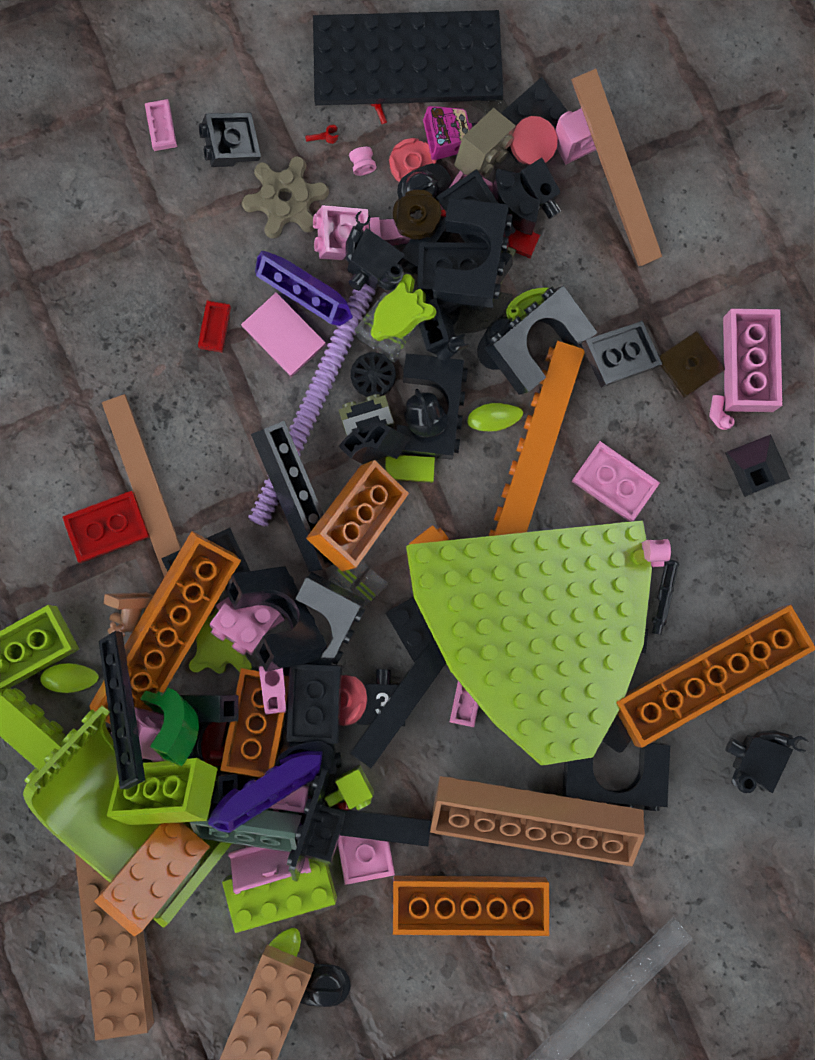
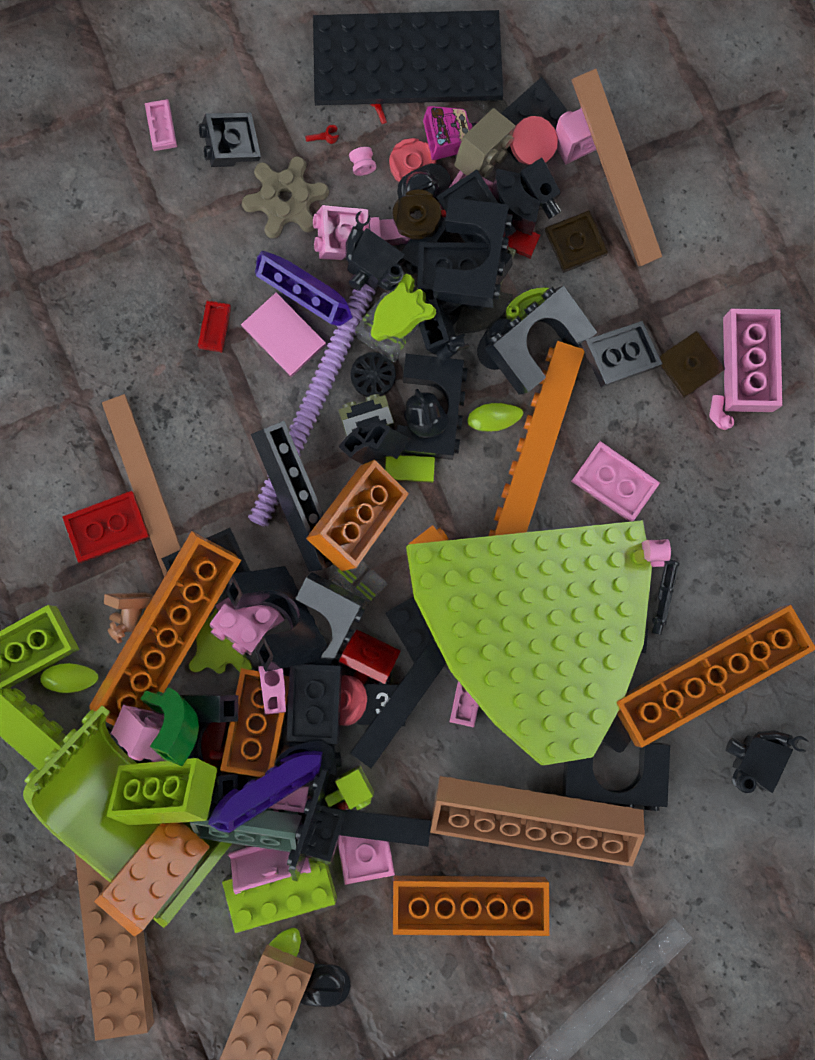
(121, 710): black tile -> none
(369, 657): none -> red tile
(576, 241): none -> dark brown plate
(757, 465): black slope -> none

